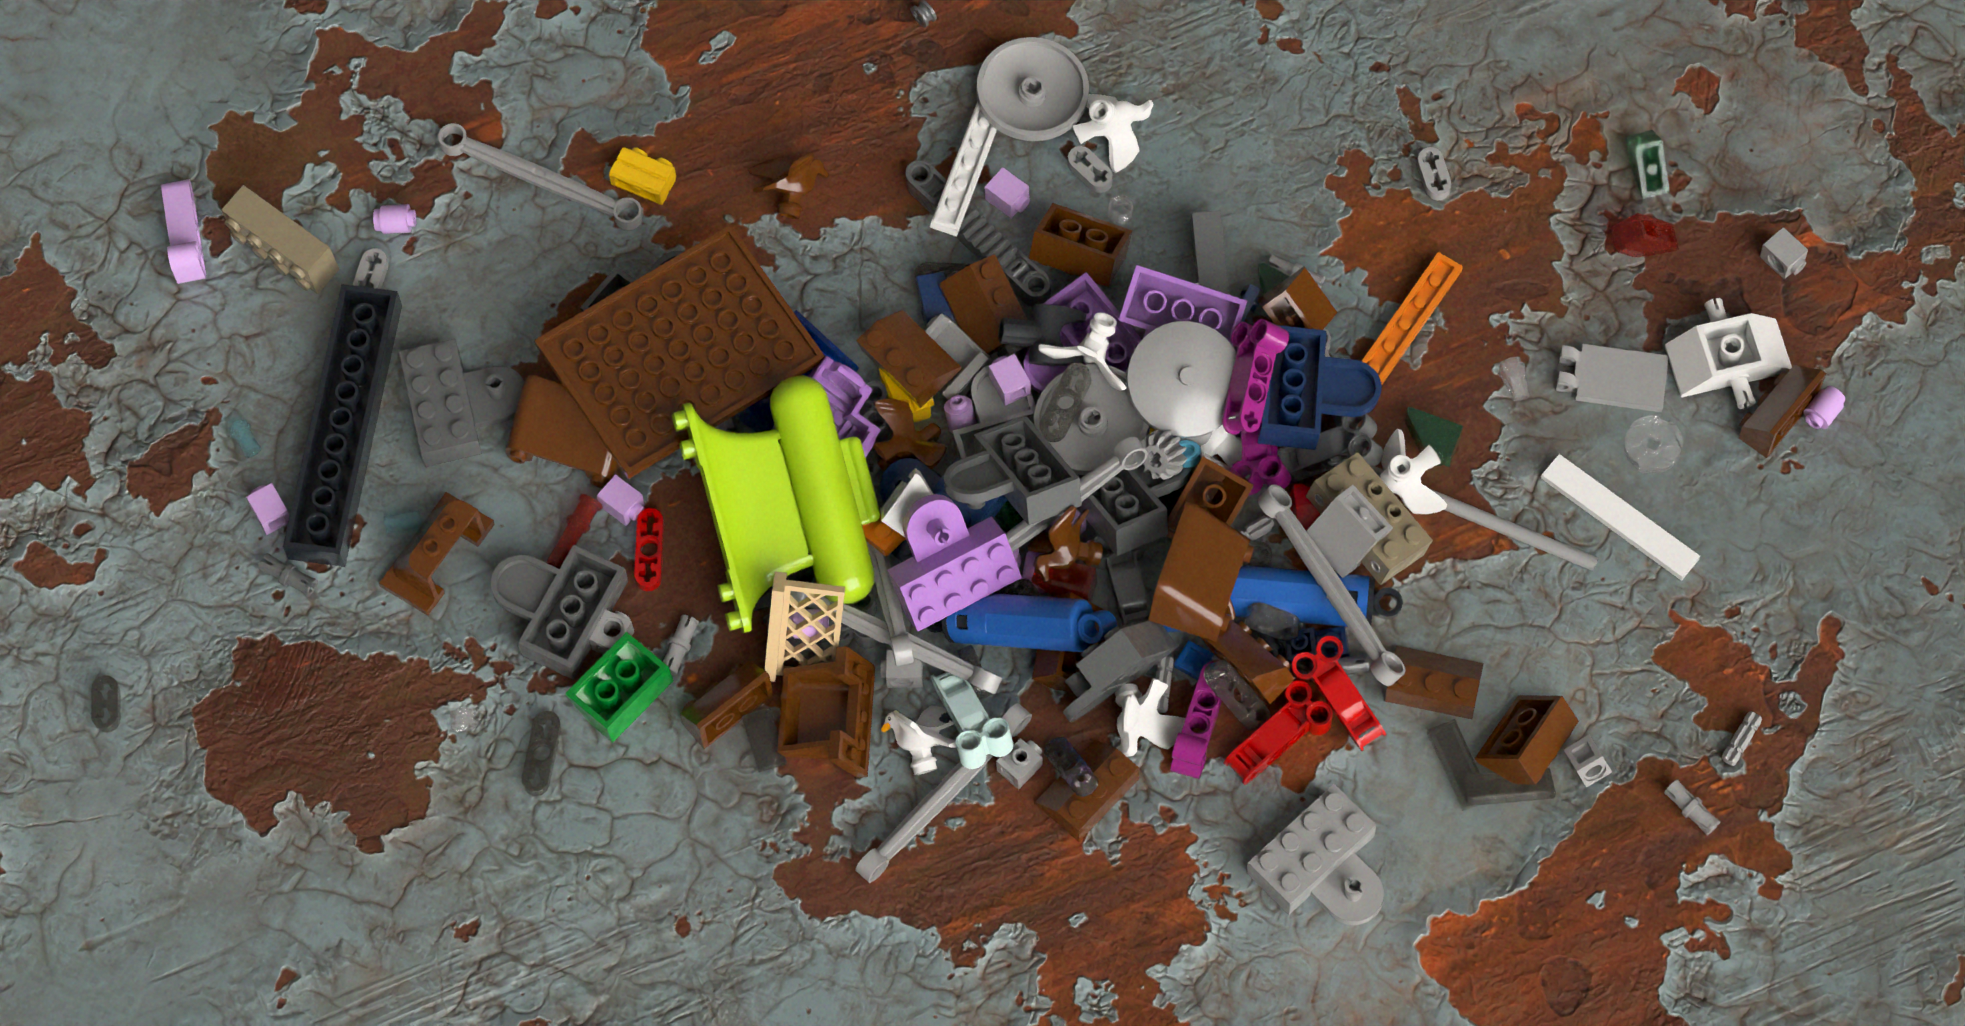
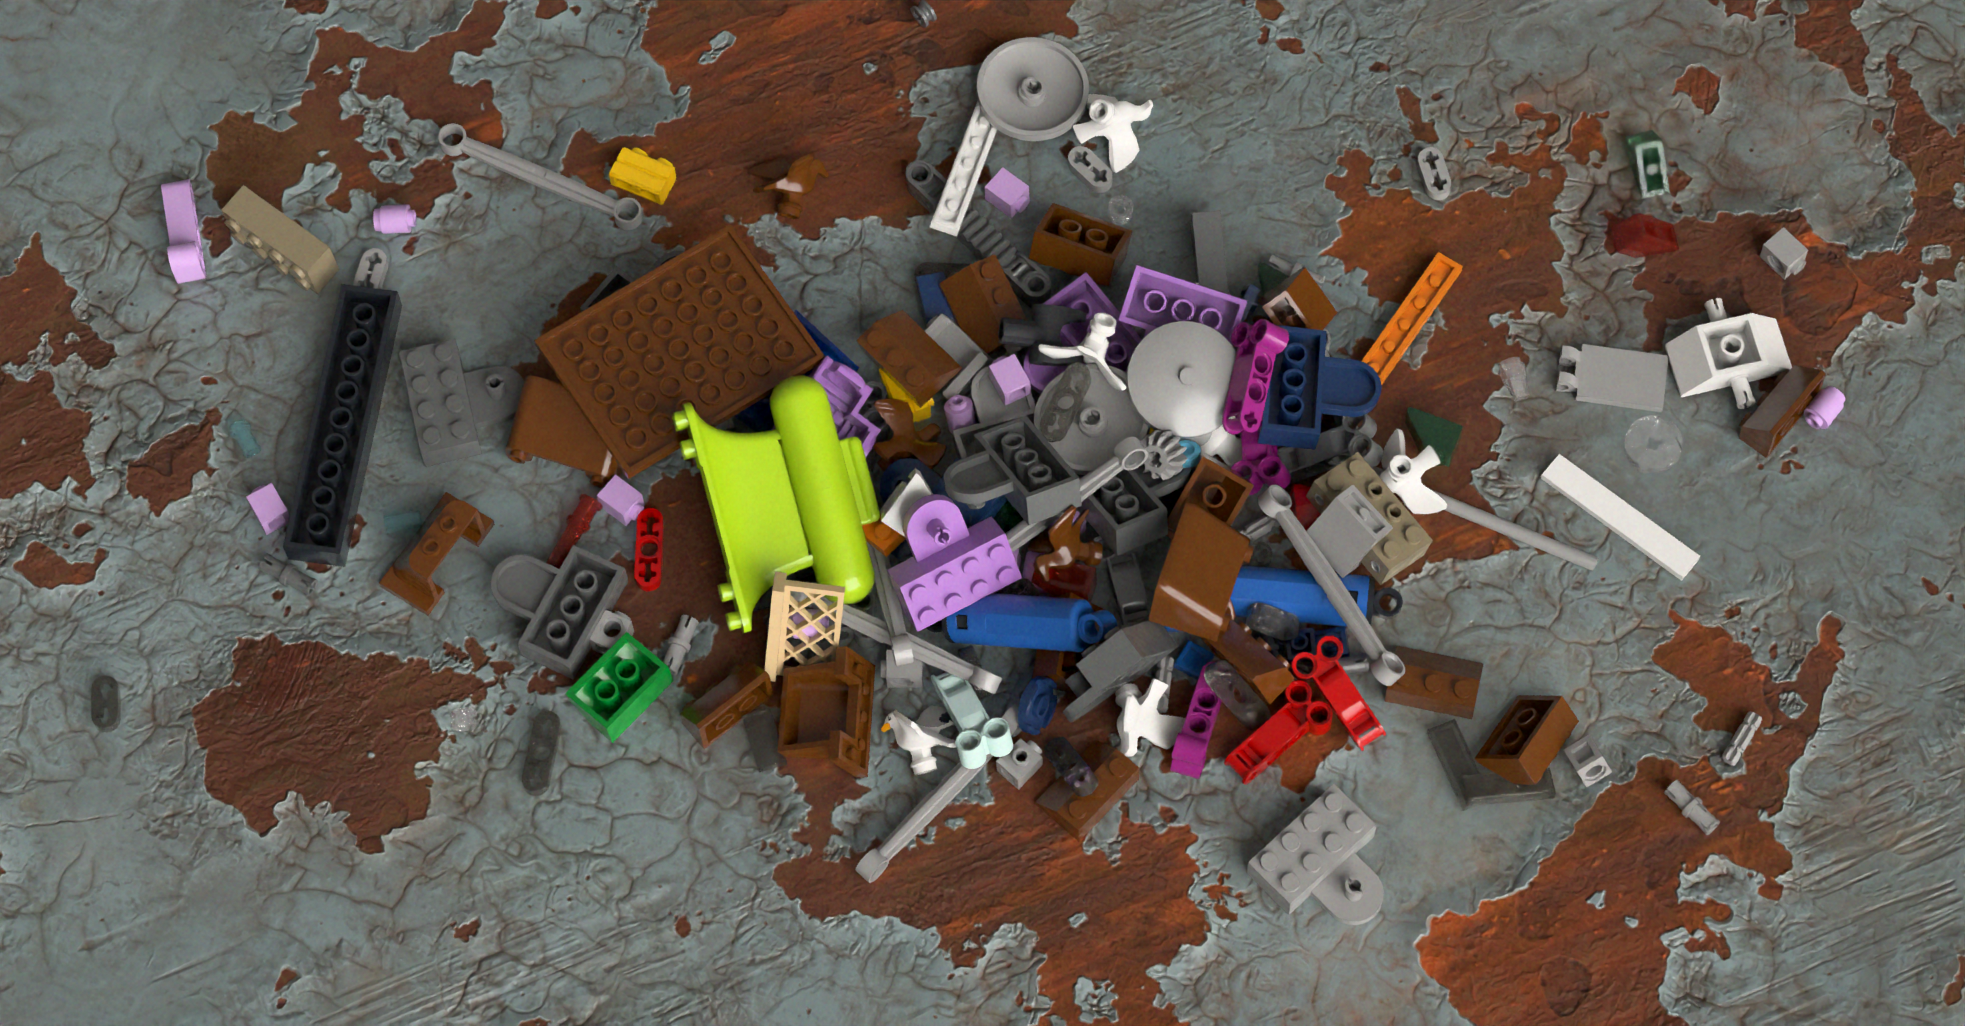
(1037, 705): none -> dark blue tile

